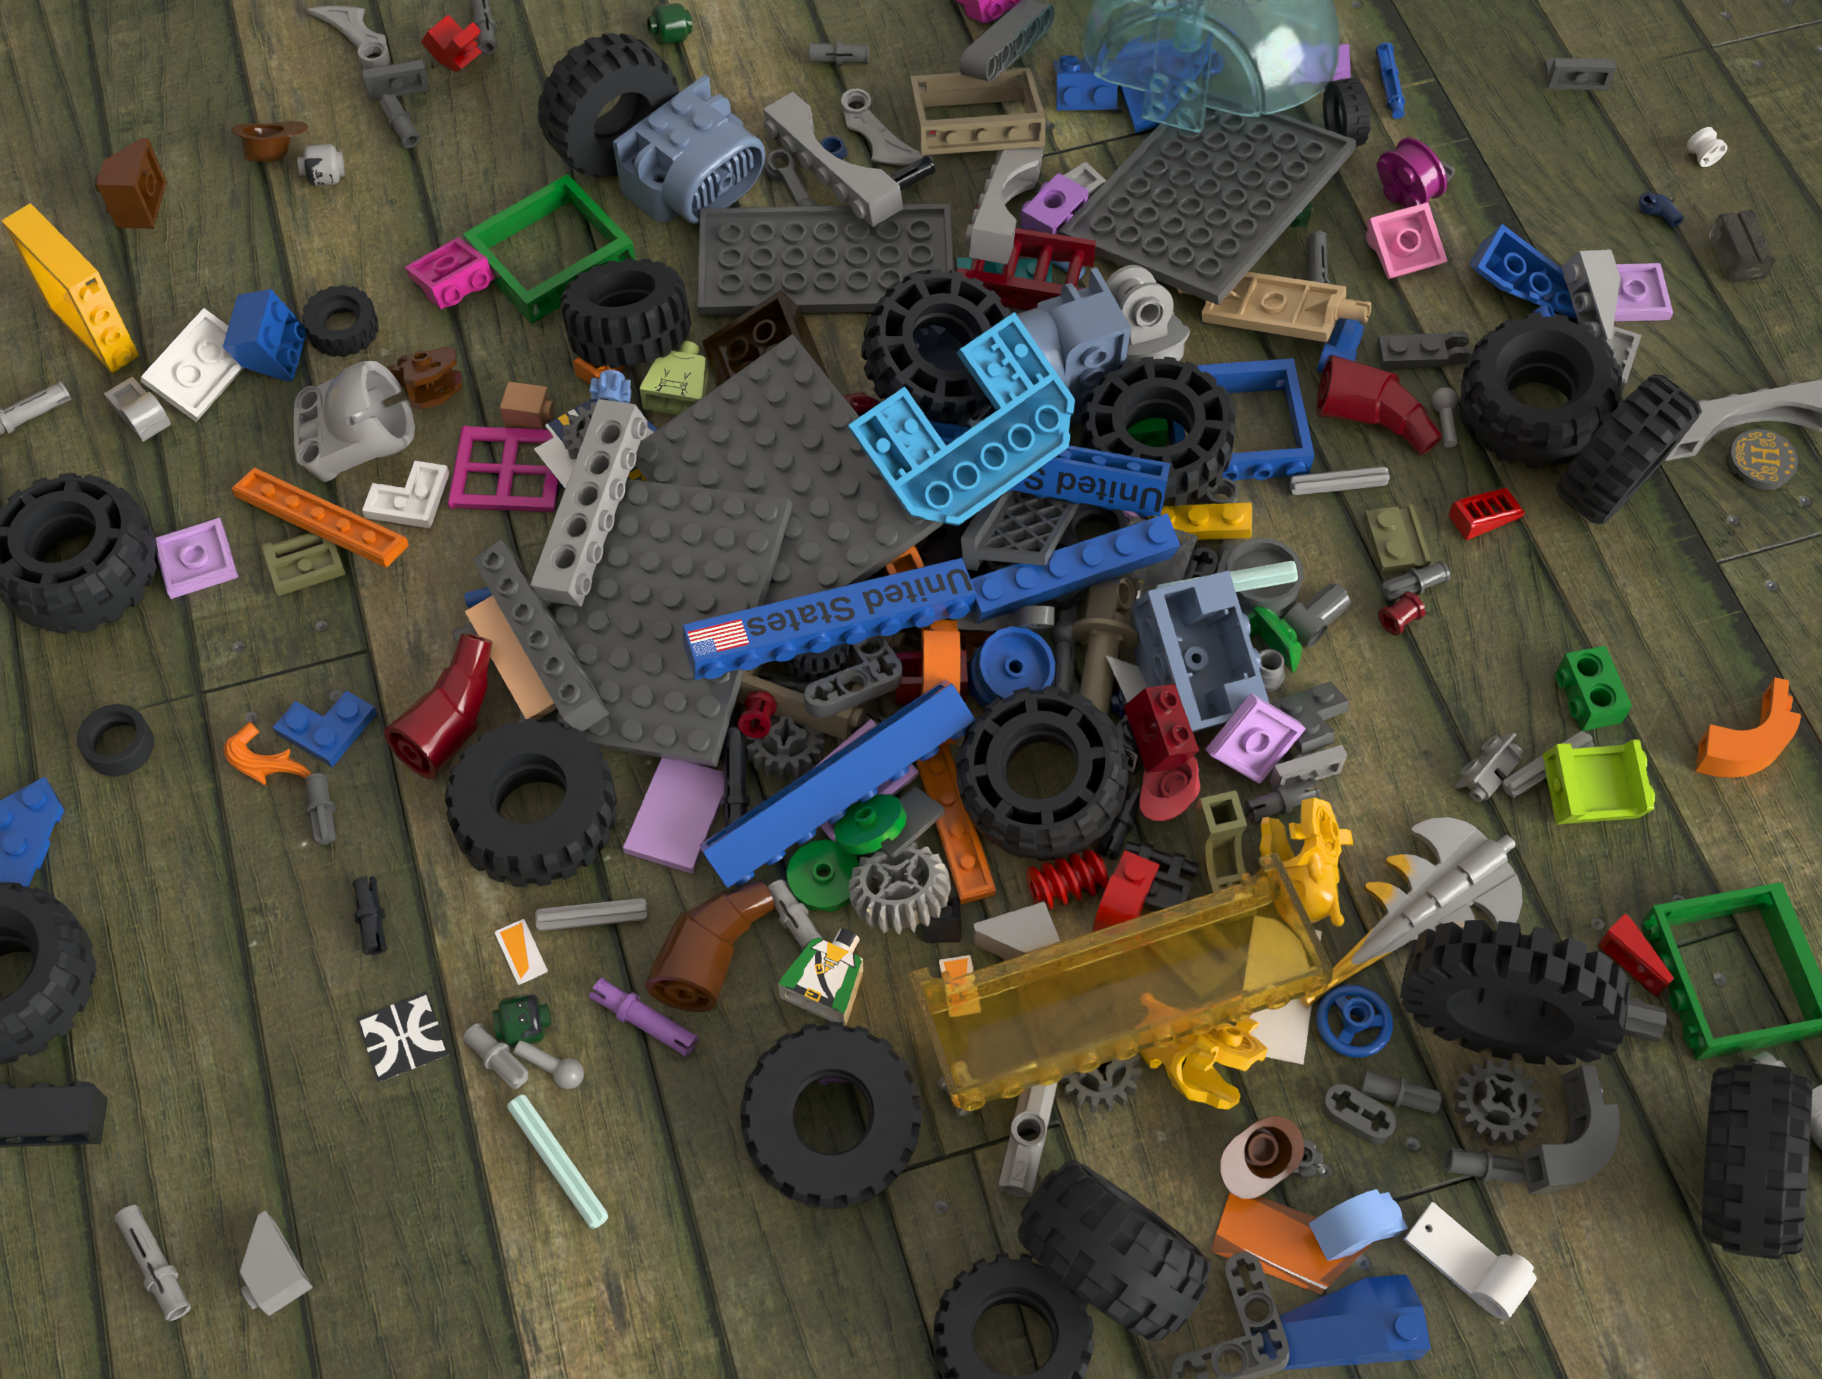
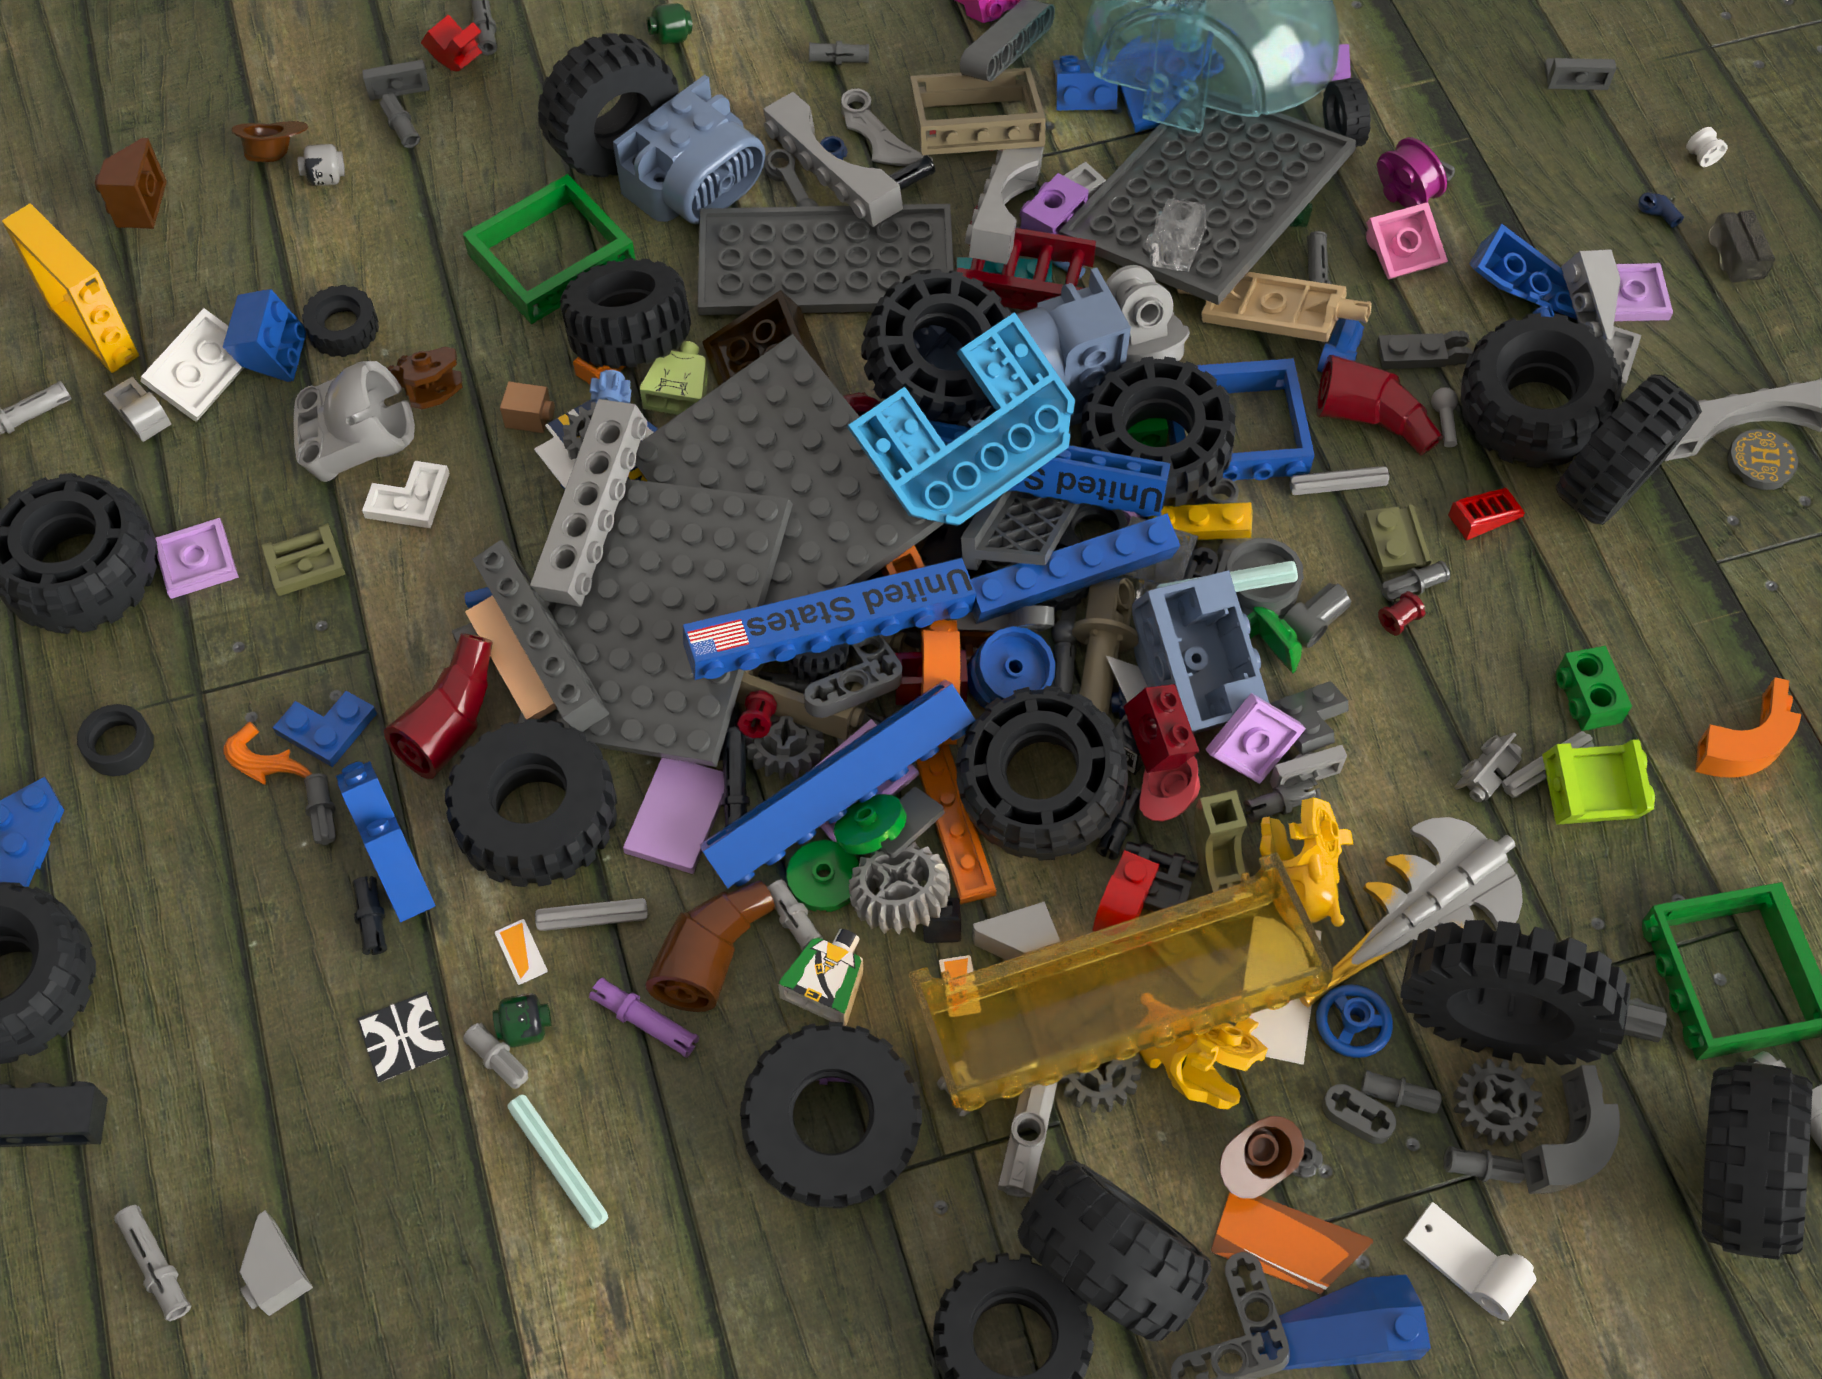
(320, 517): orange tile -> none
(350, 22): light grey piece -> none
(384, 840): none -> arch
(451, 273): dark pink plate -> none
(506, 471): dark pink window -> none
(566, 1072): light grey bar -> none
(1067, 878): red piece -> none
(1177, 234): none -> clear brick
(1272, 678): light grey piece -> none
(1357, 1224): light blue brick -> none
(1389, 75): blue piece -> none
(1635, 955): red slope -> none

